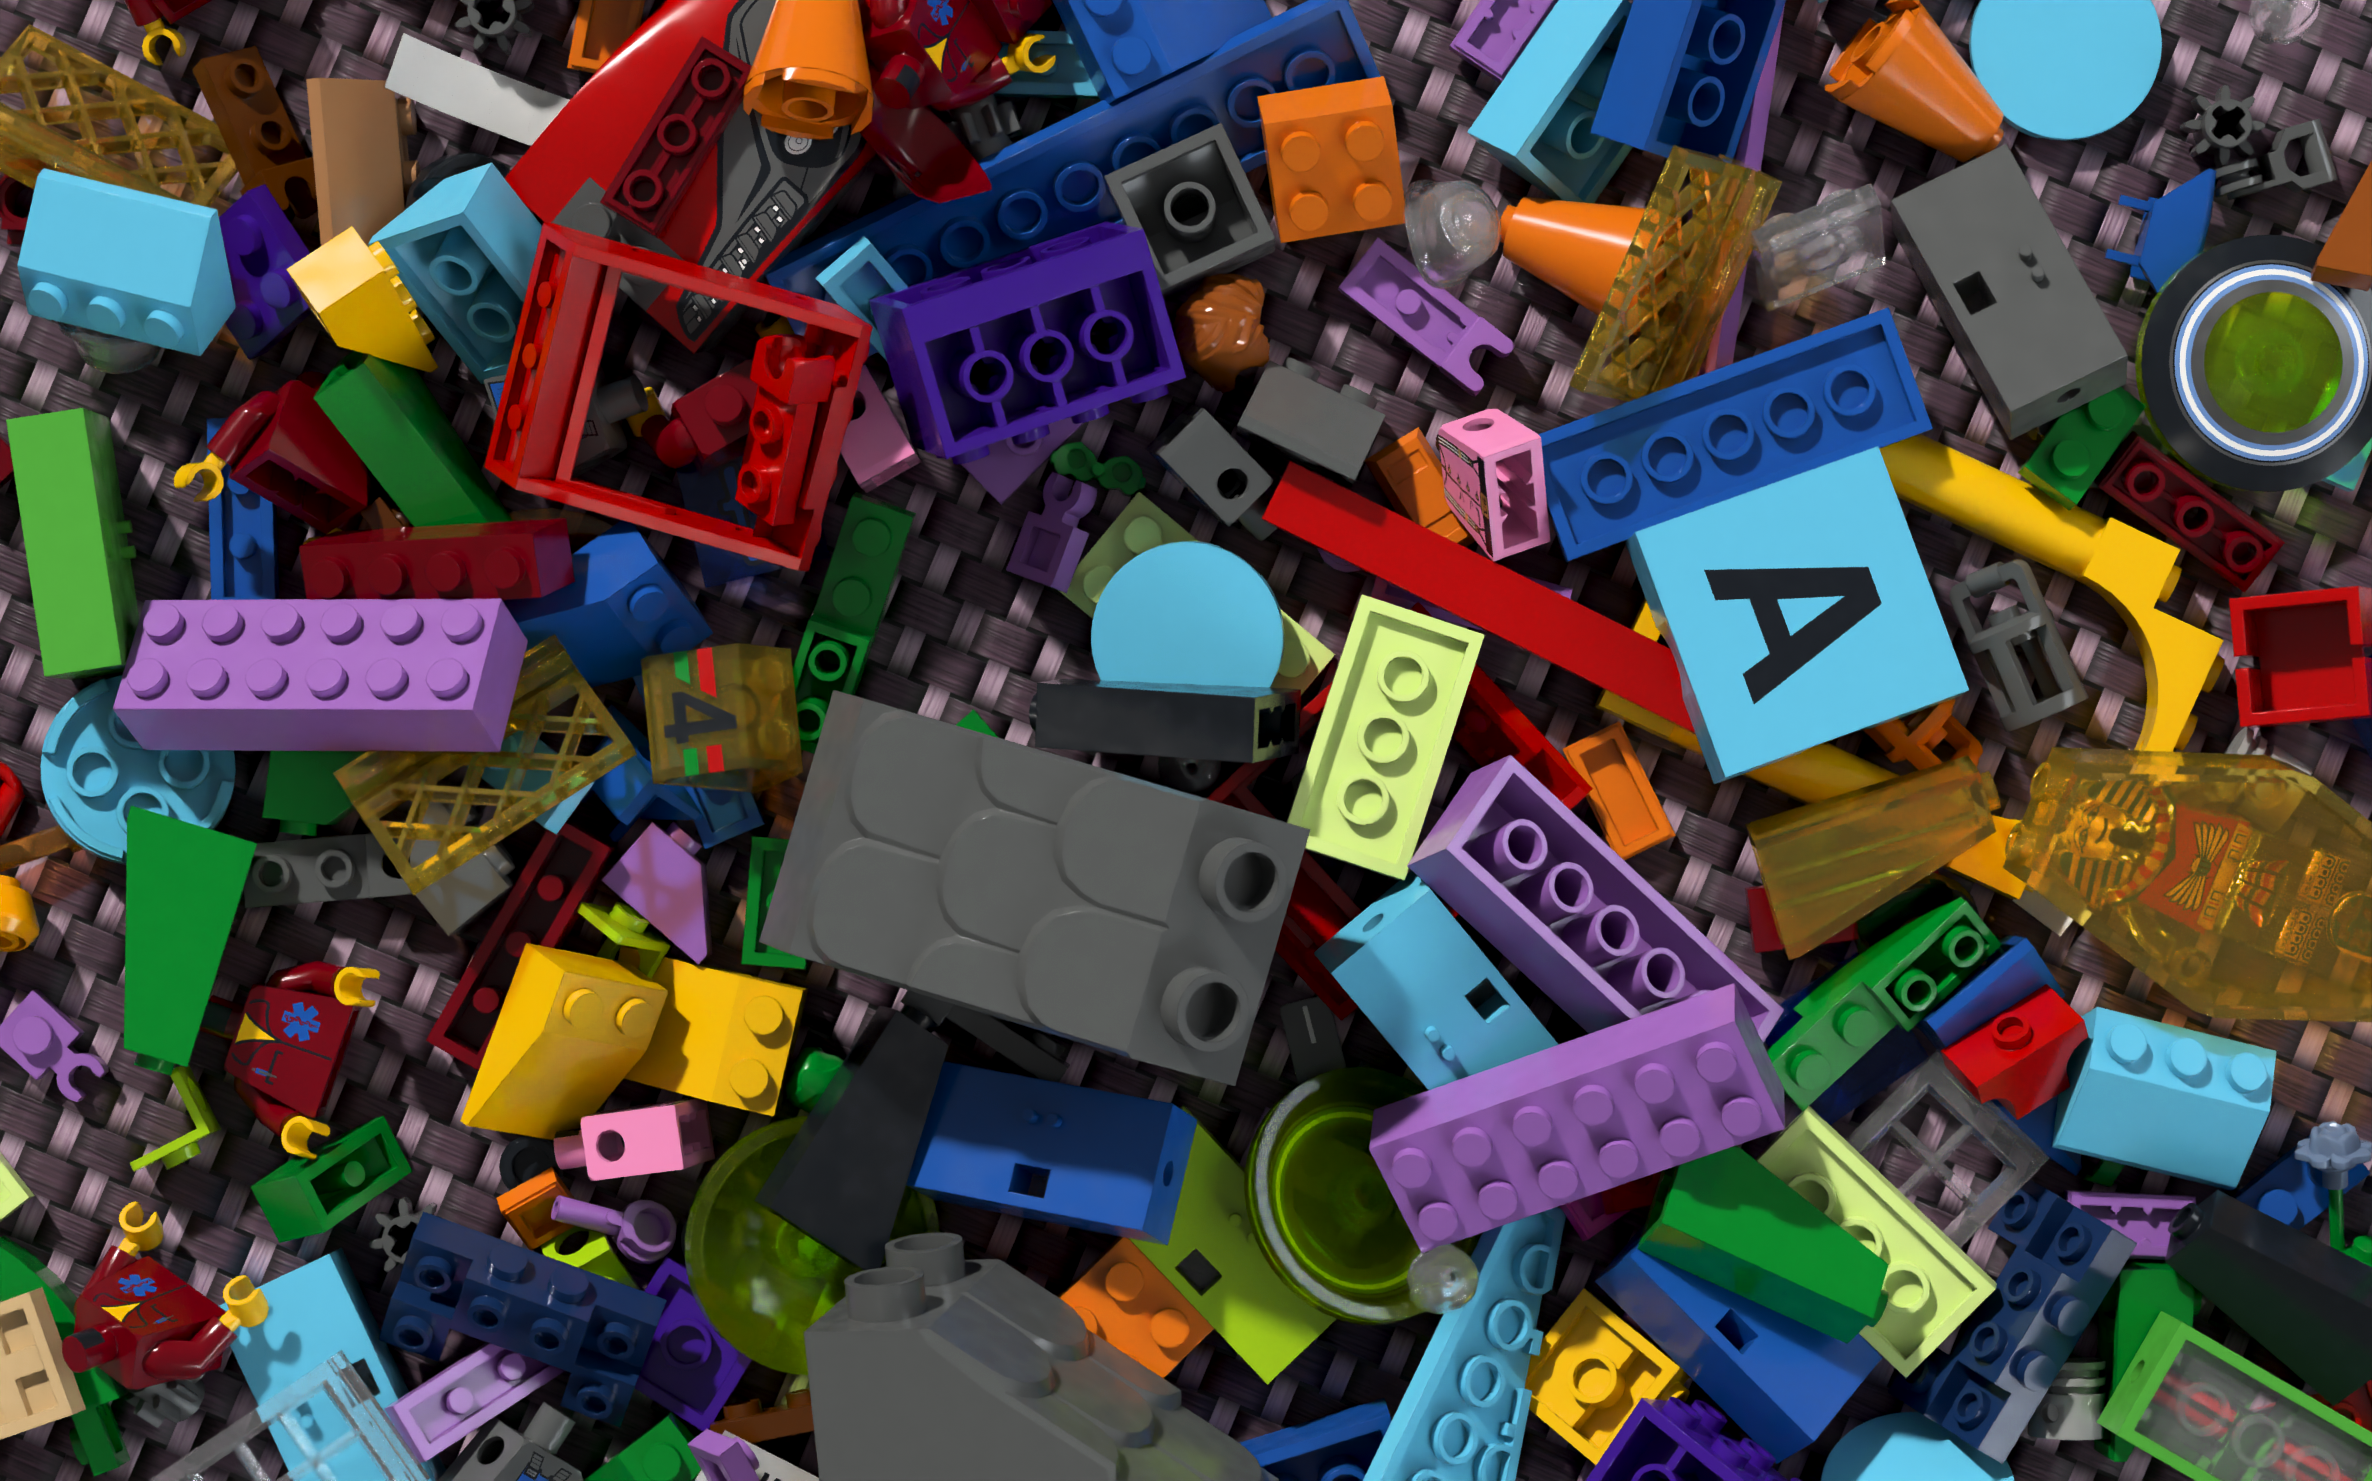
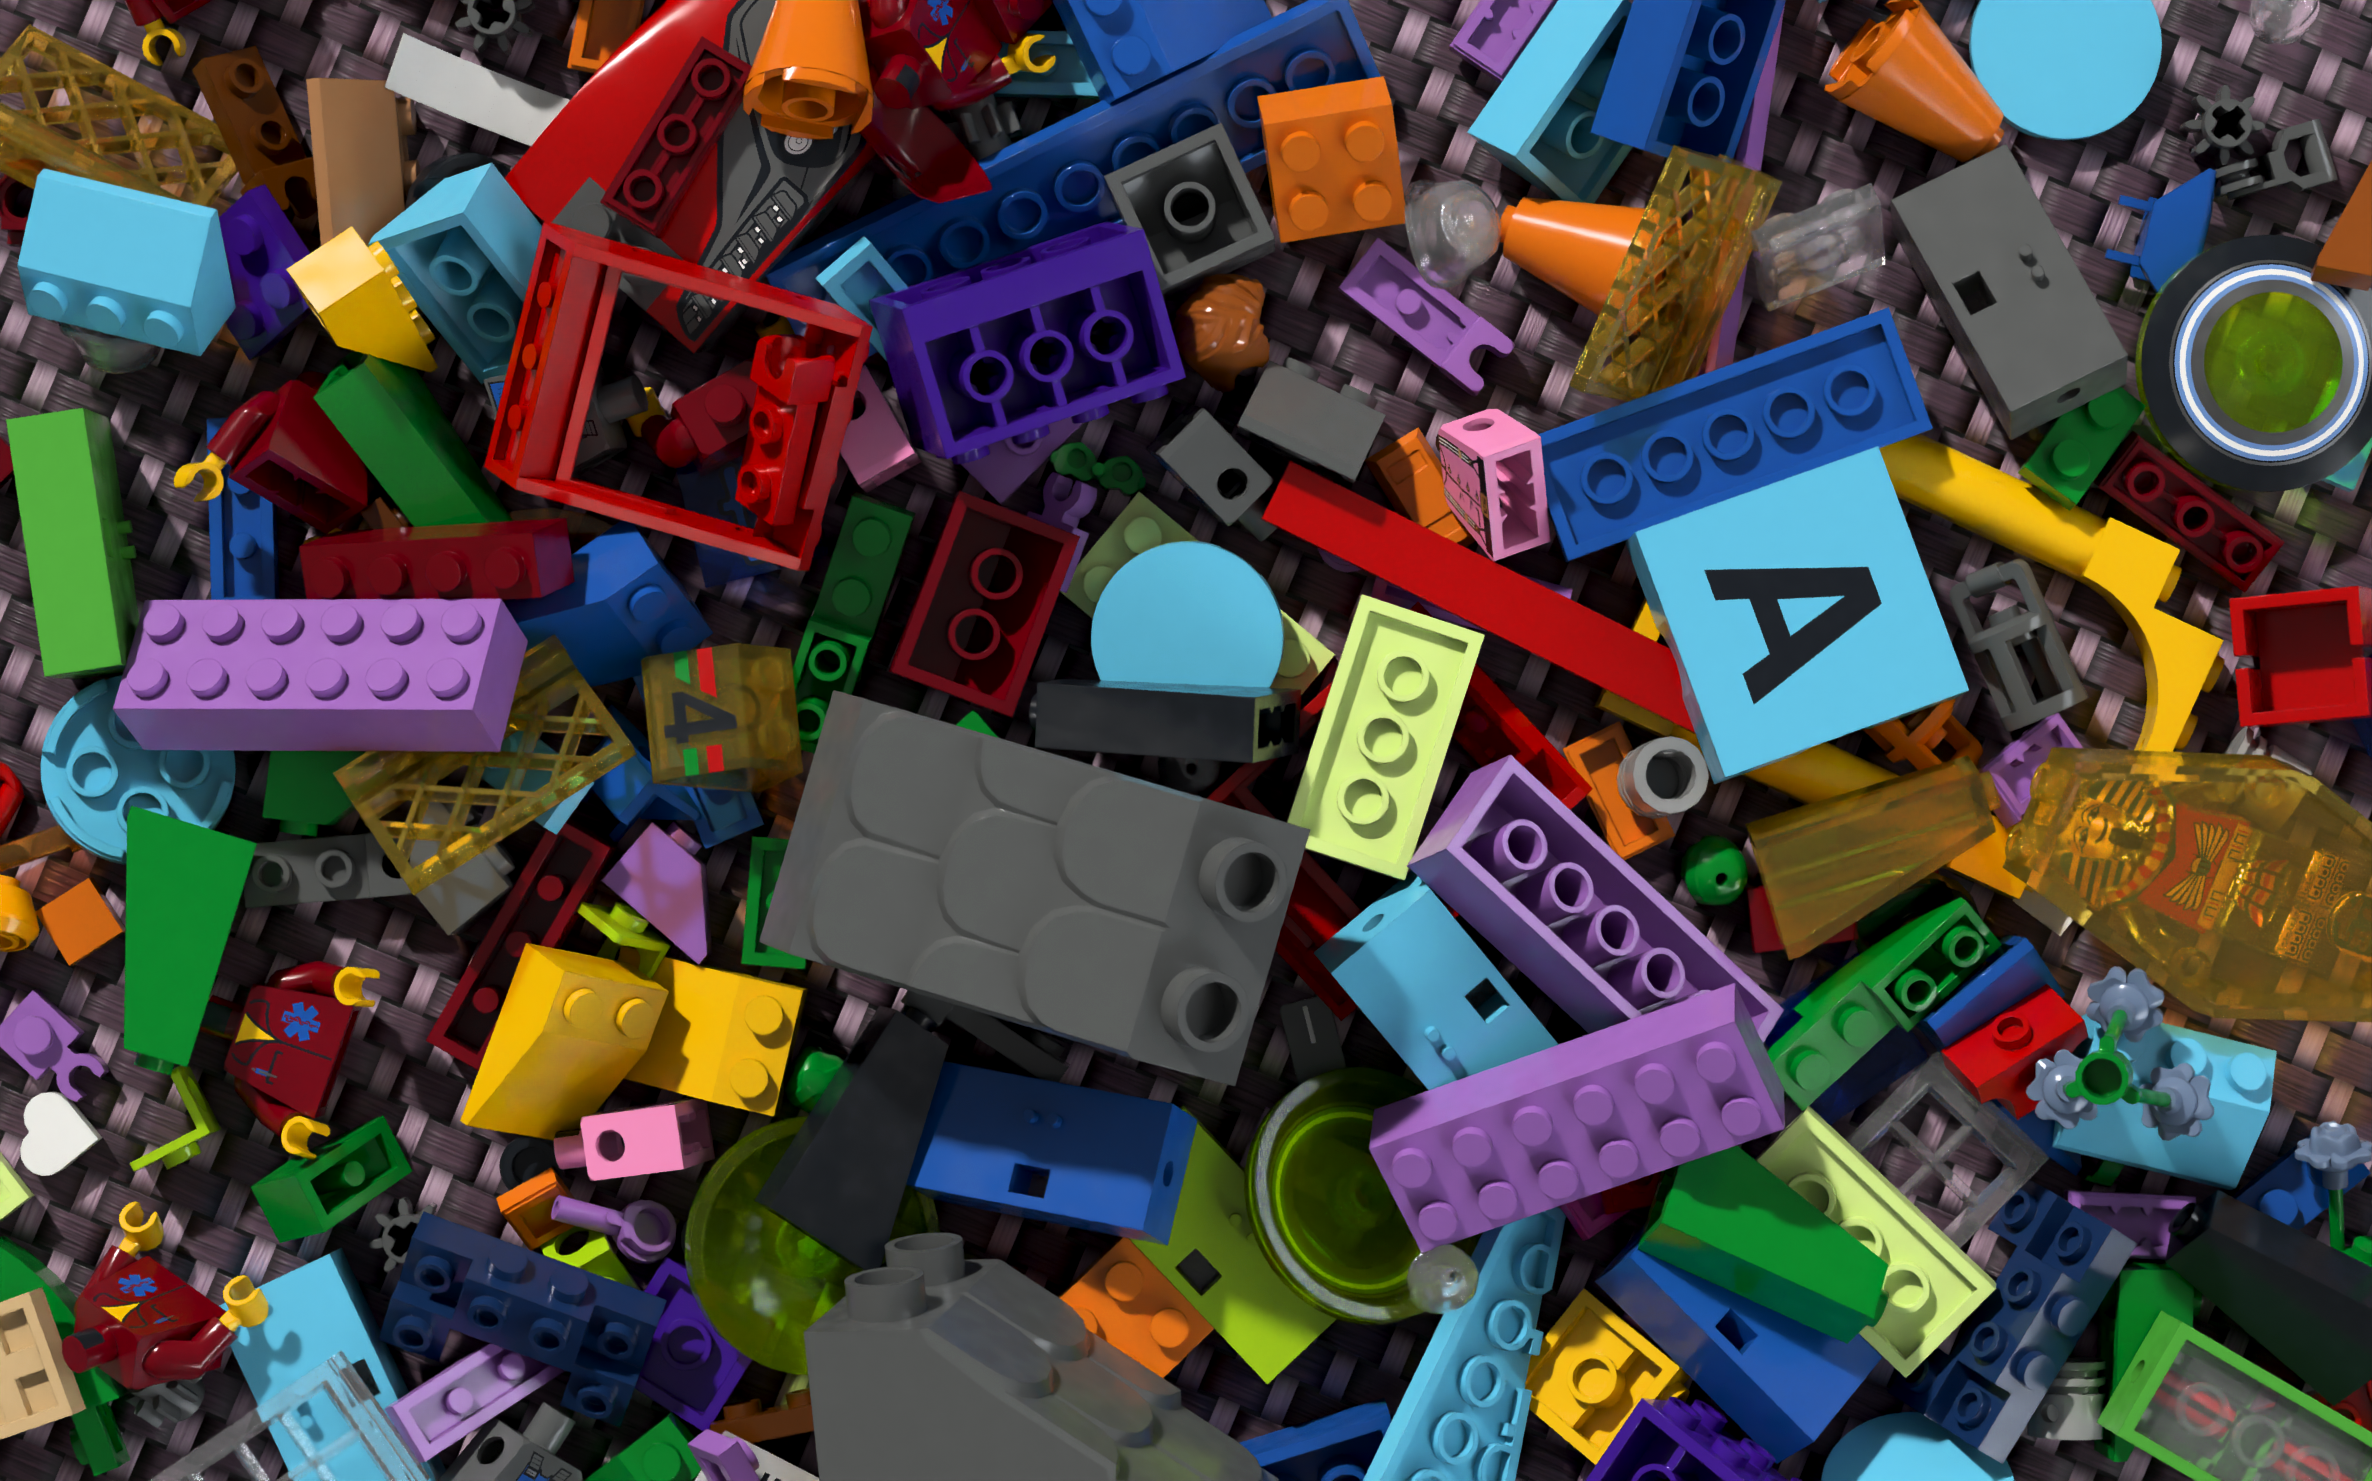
(56, 1134): none -> white tile
(81, 921): none -> orange tile
(984, 603): none -> dark red slope
(1662, 777): none -> light grey piece
(1714, 870): none -> green piece
(2016, 764): none -> medium lavender plate
(2075, 1085): none -> sand blue plant

